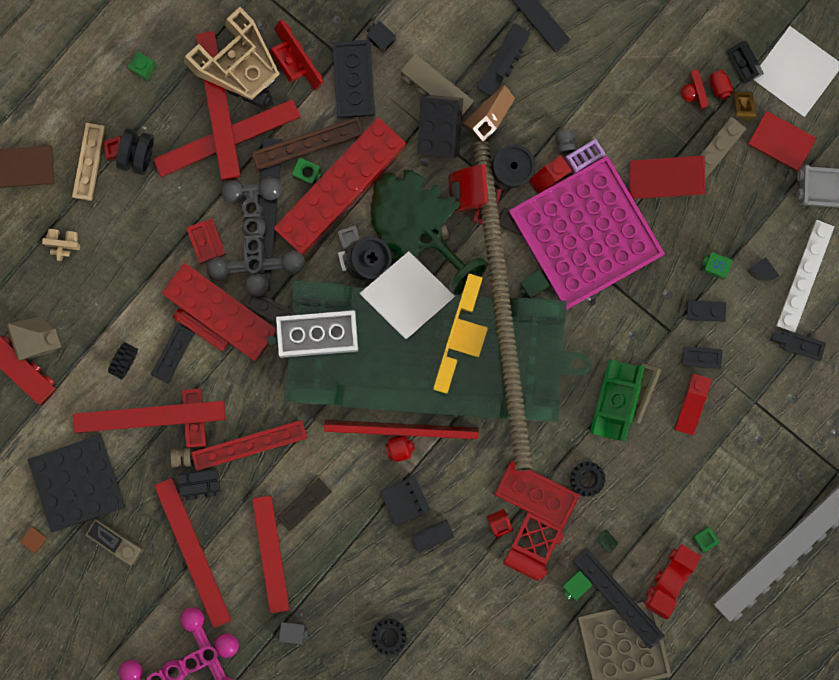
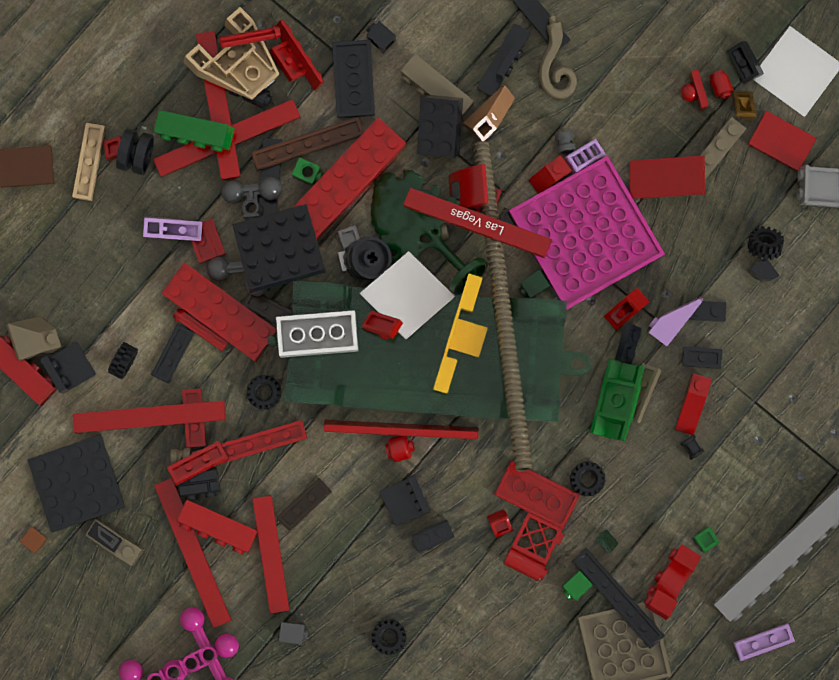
(68, 368): none -> black bracket
(70, 242): tan hips -> none
(142, 66): green brick -> none
(172, 228): none -> lavender slope
(194, 130): none -> green brick
(197, 463): none -> red plate
(216, 526): none -> red brick
(250, 37): none -> red axle
(252, 392): none -> black tyre
(278, 248): none -> black plate
(382, 325): none -> red tile
(477, 223): none -> red tile
(513, 177): black wheel -> none
(555, 35): none -> dark tan plant
(626, 309): none -> red slope
(628, 343): none -> black plate
(671, 322): none -> lavender slope
(692, 447): none -> black bush
(716, 265): green brick -> none
(758, 240): none -> black tyre
(763, 642): none -> lavender tile
(800, 344): black hinge -> none
(805, 276): white plate -> none

